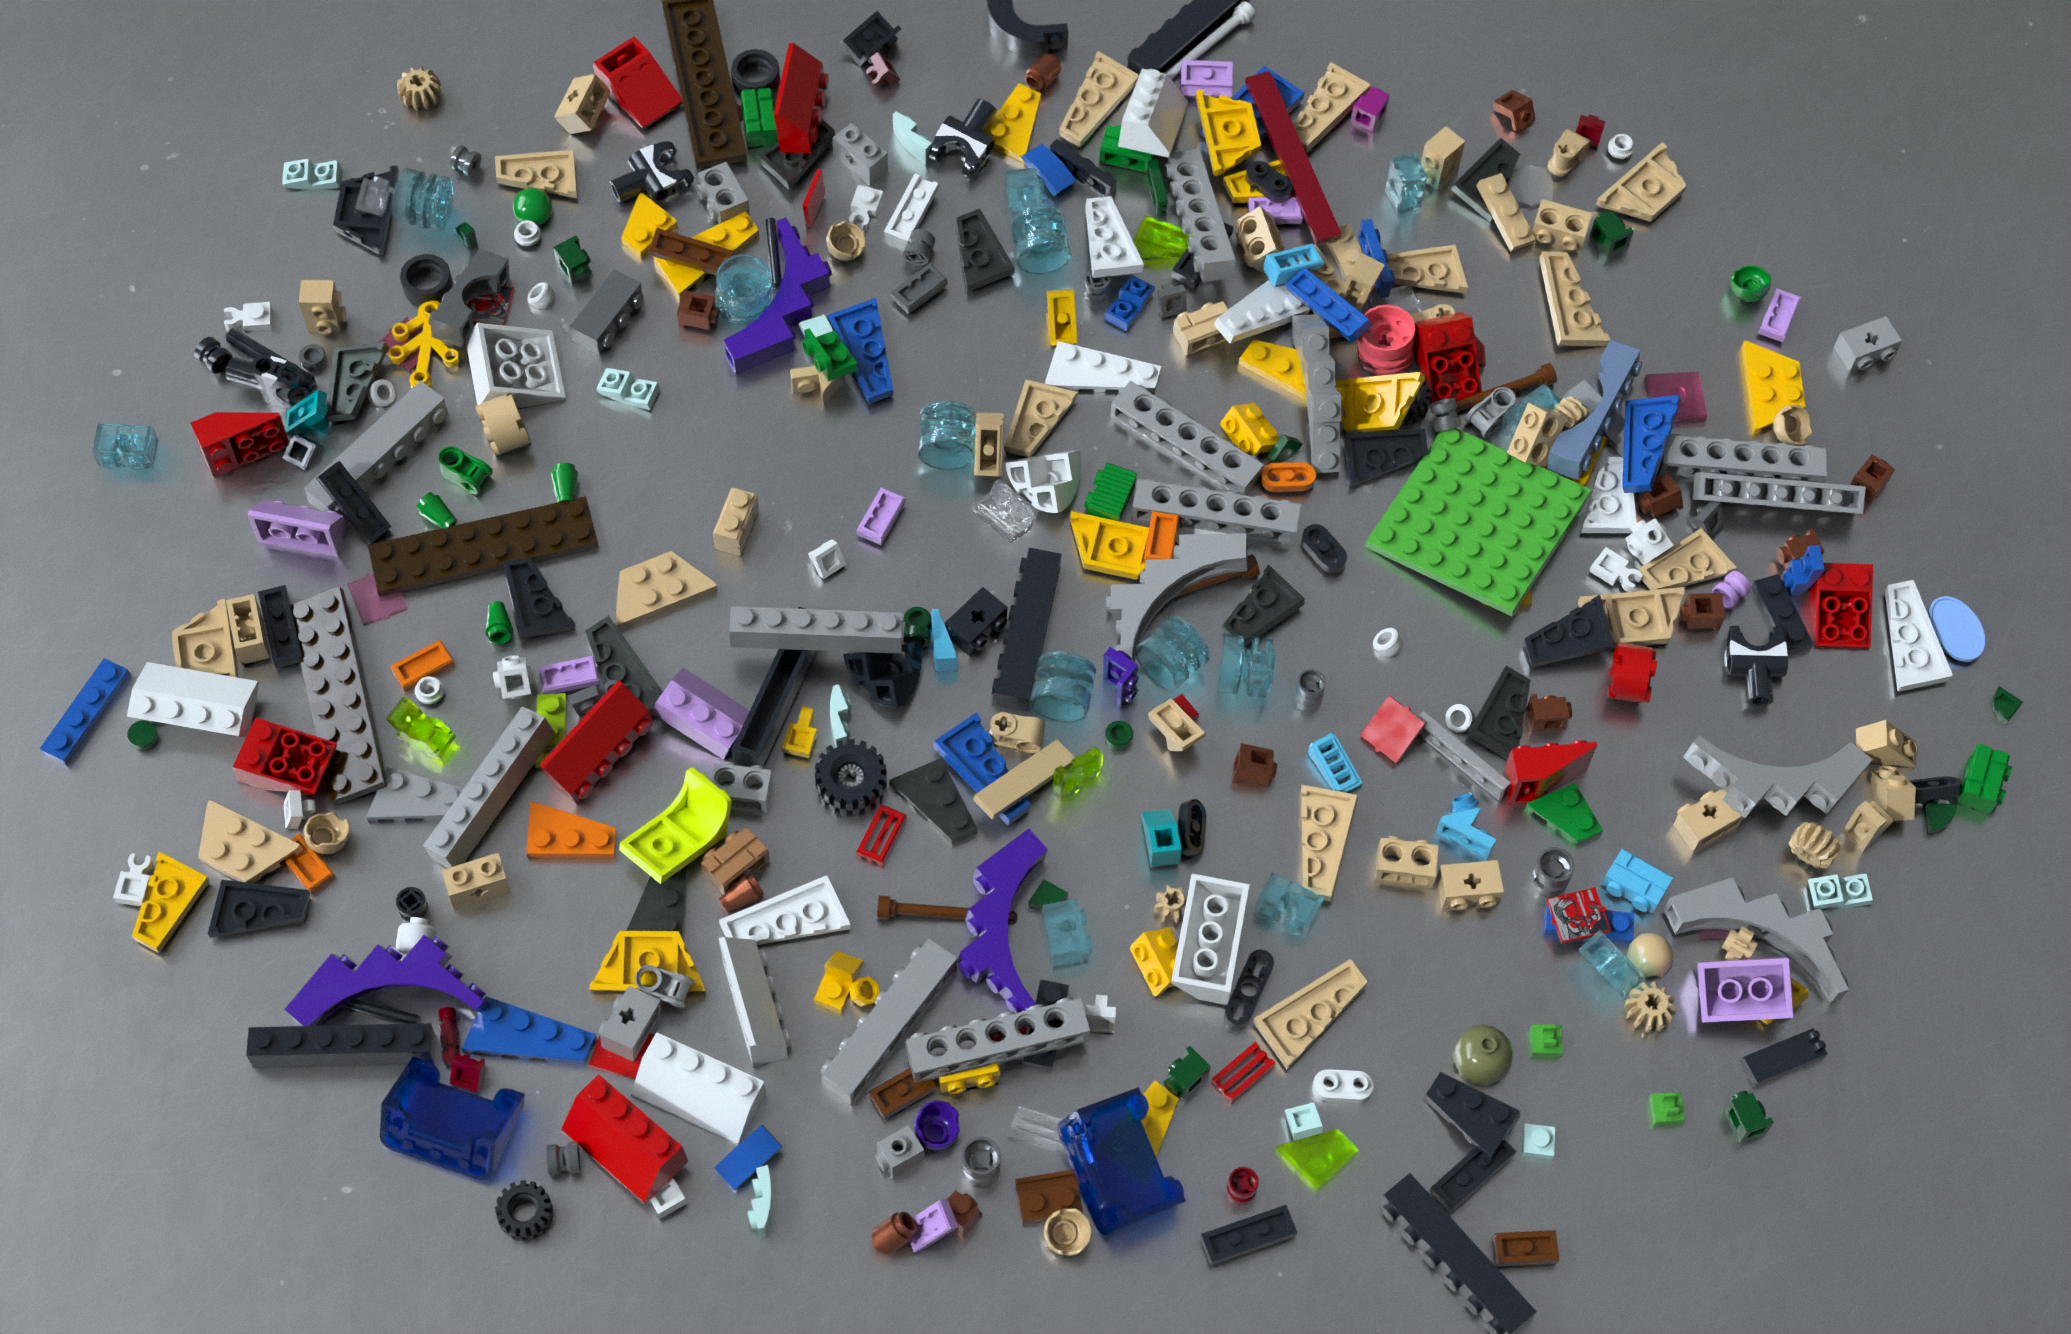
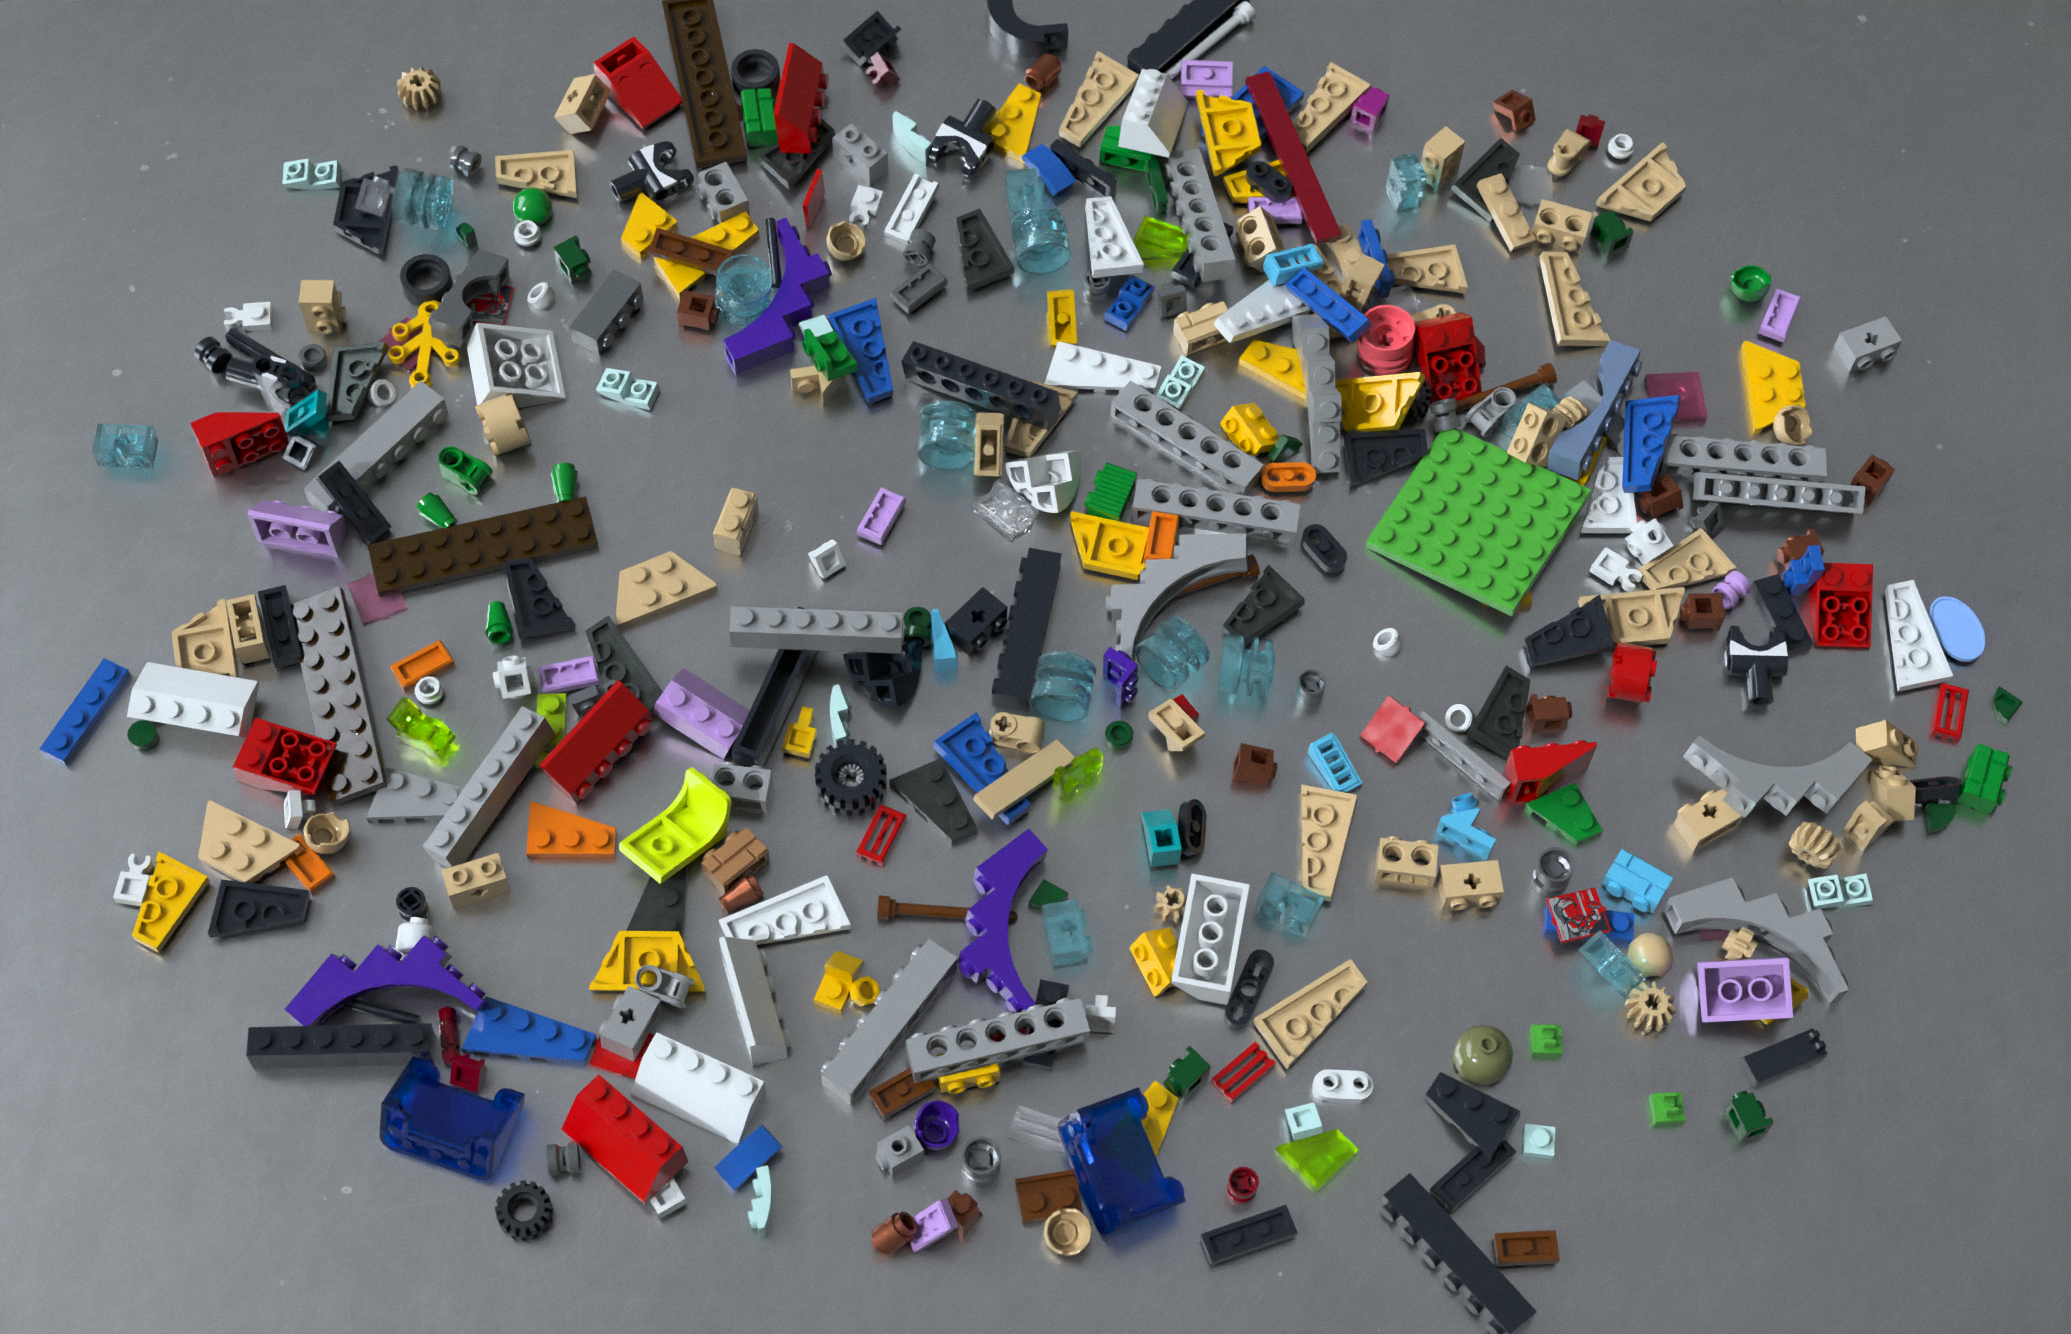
(981, 385): none -> black brick
(1181, 382): none -> light aqua slope
(1946, 732): none -> red tile

